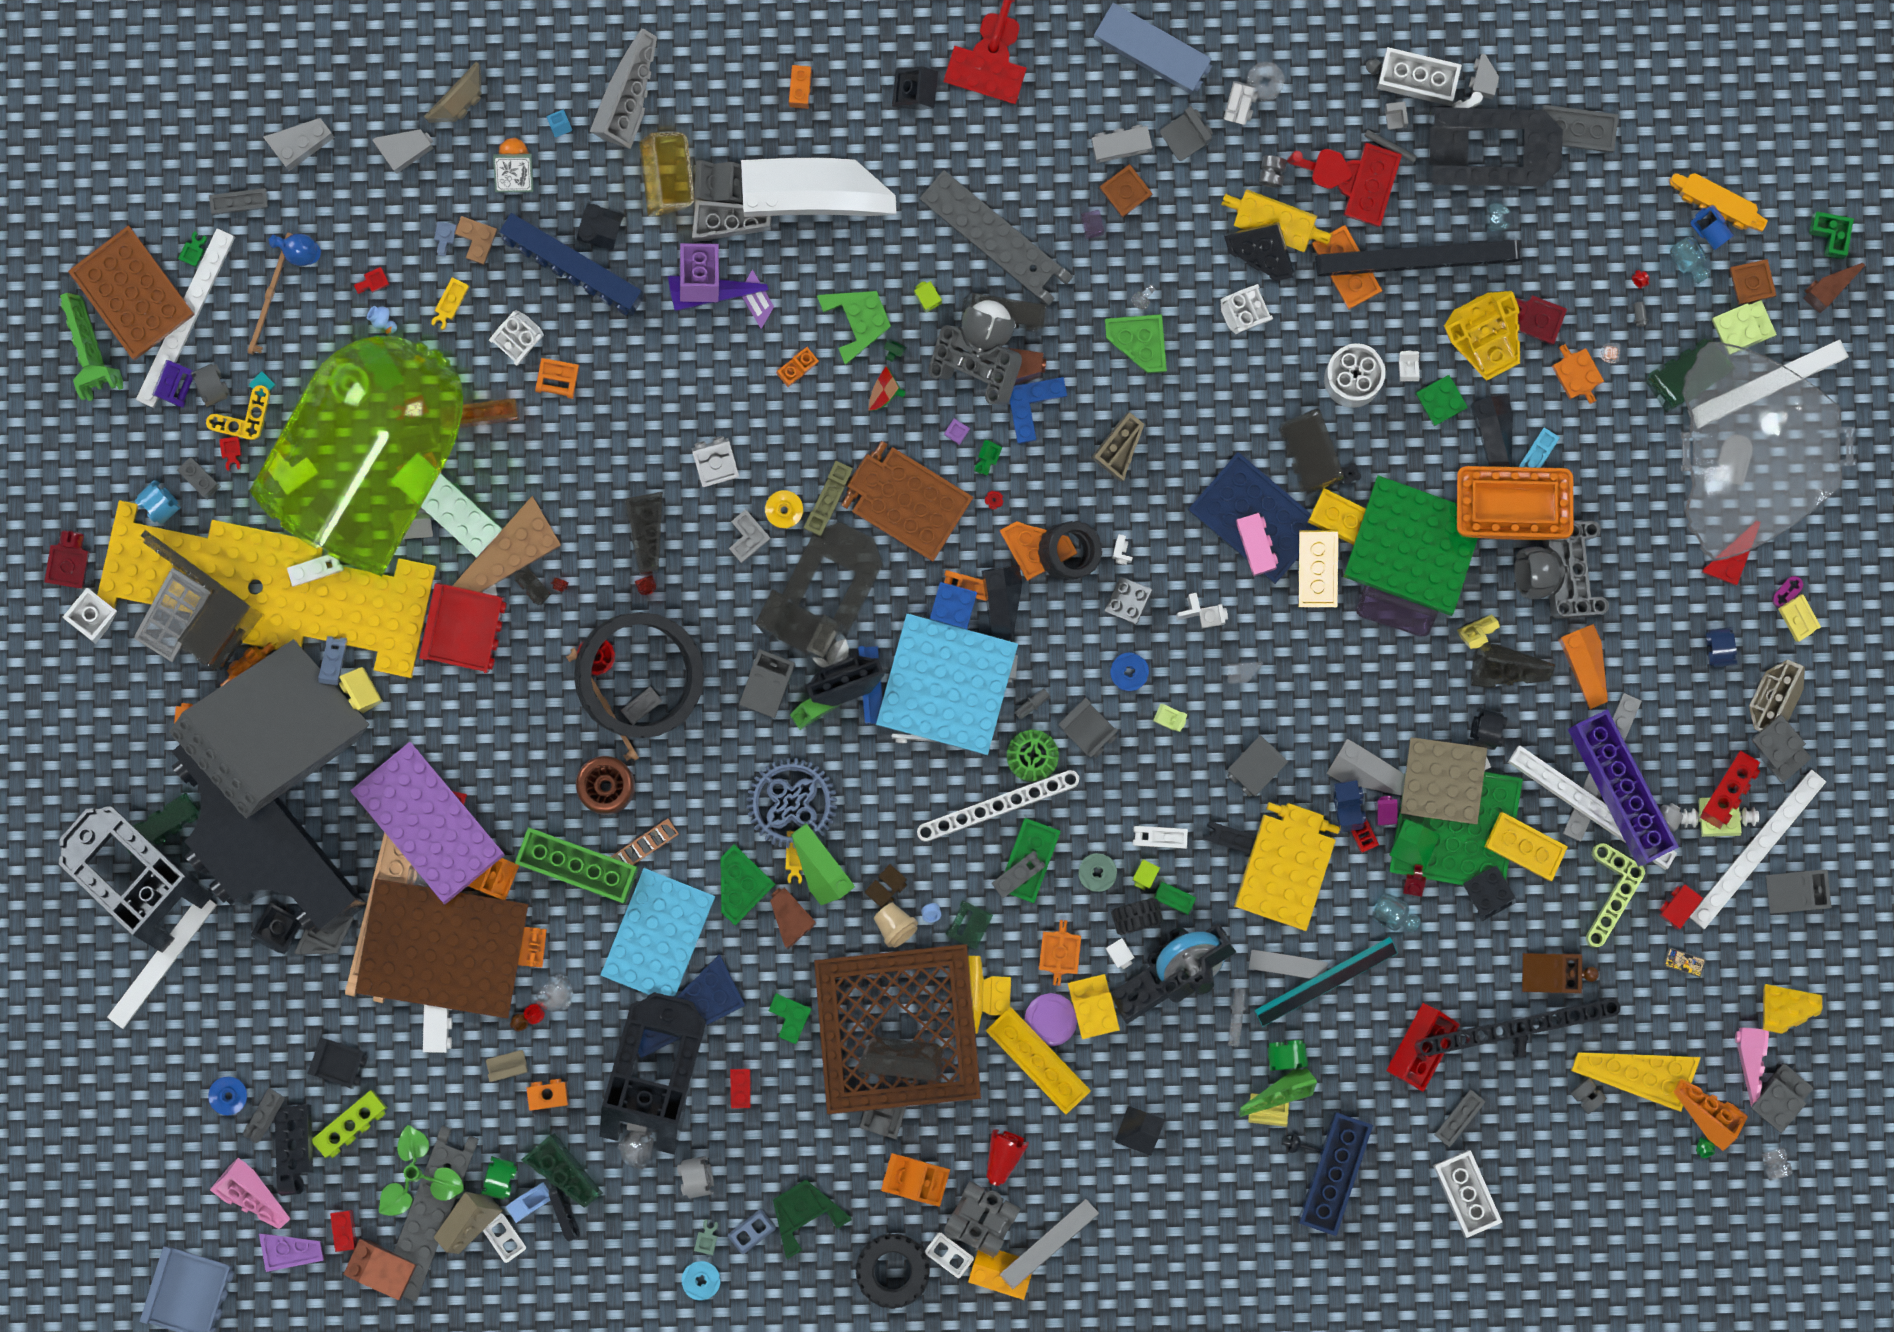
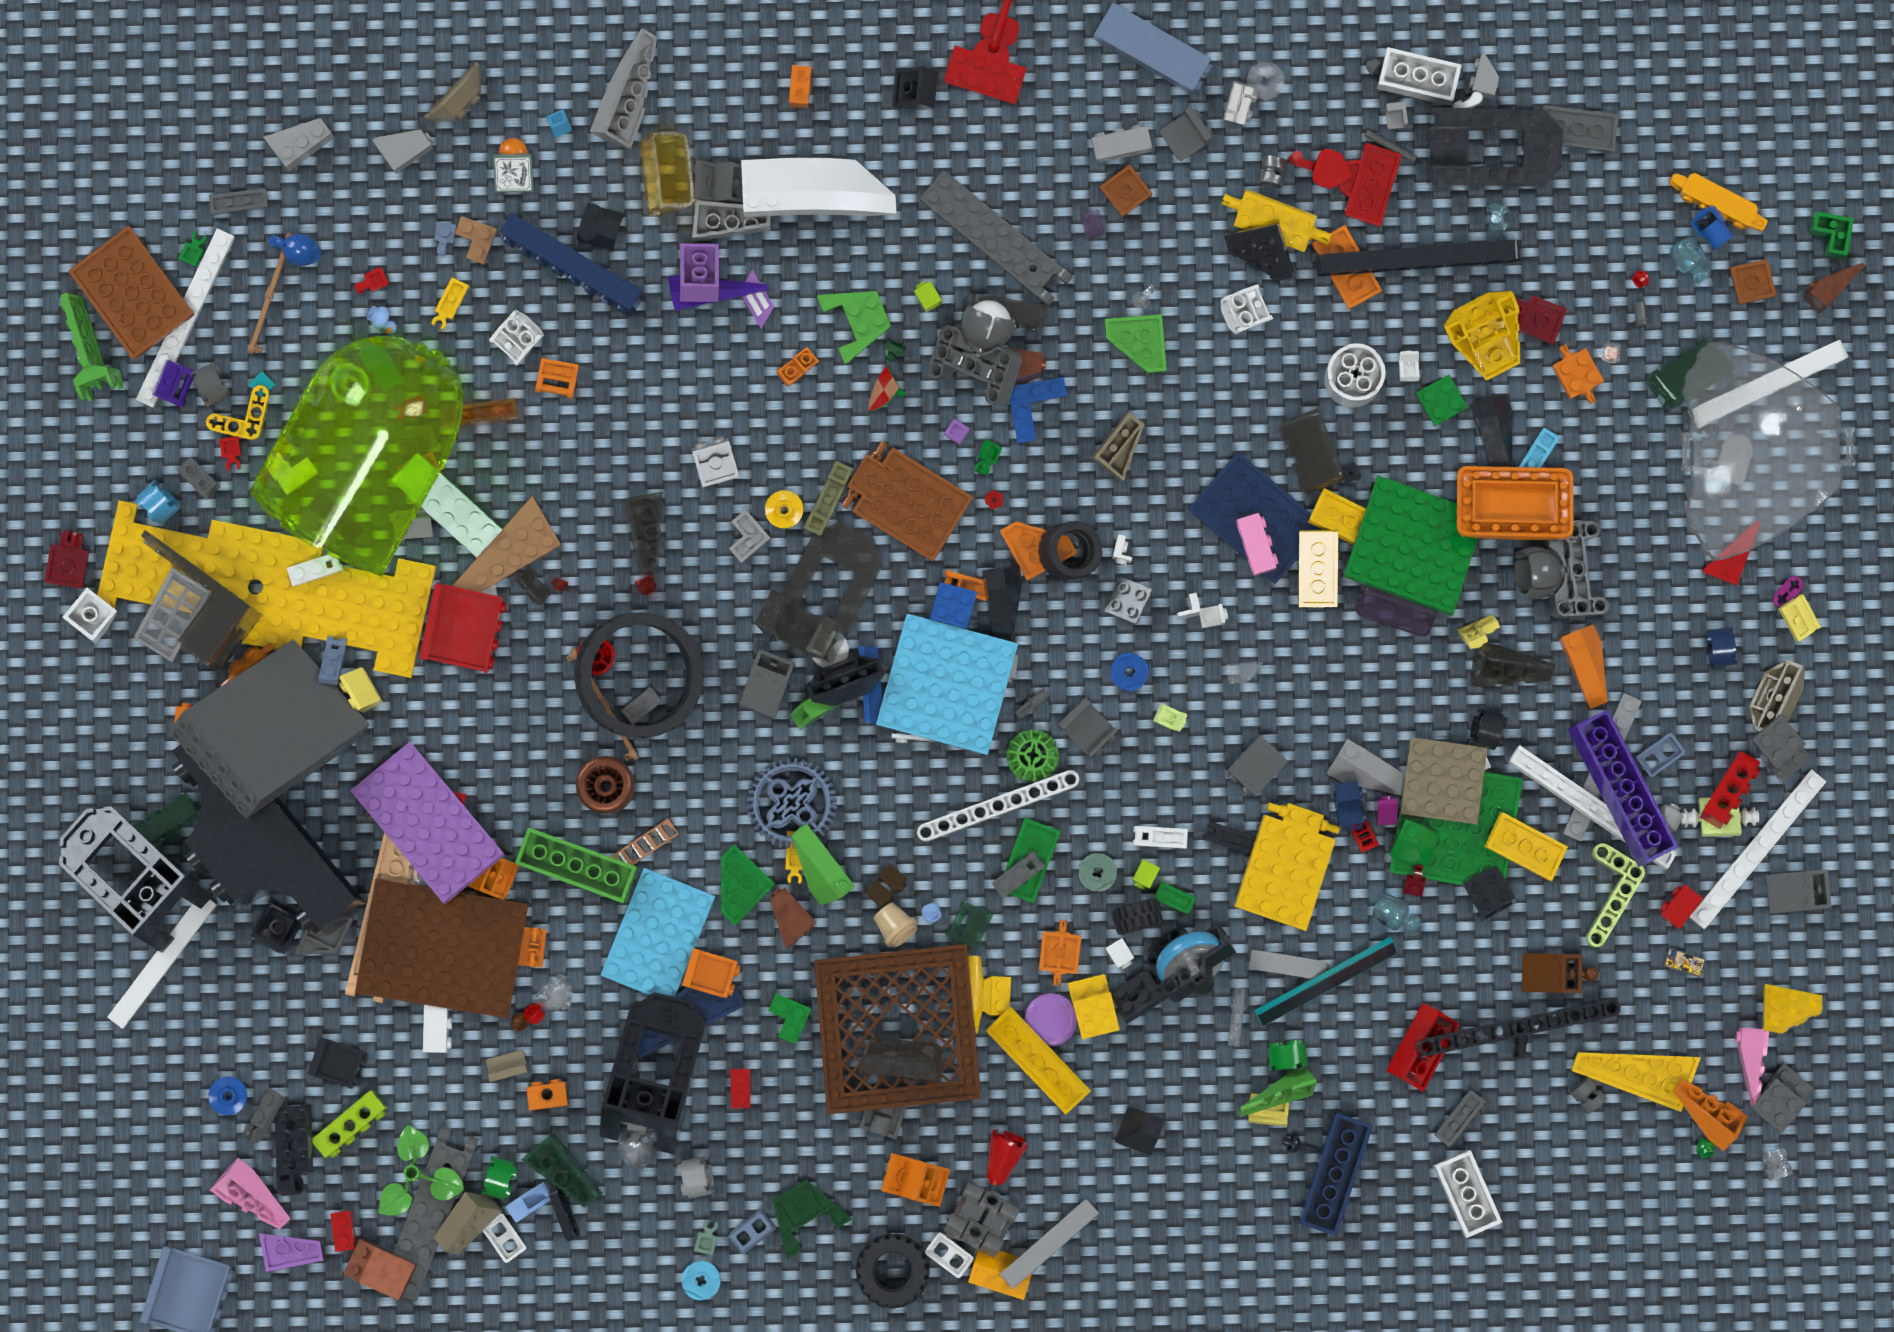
(711, 973): none -> orange panel
(1663, 760): none -> sand blue piece
(1744, 325): yellowish green bracket -> none

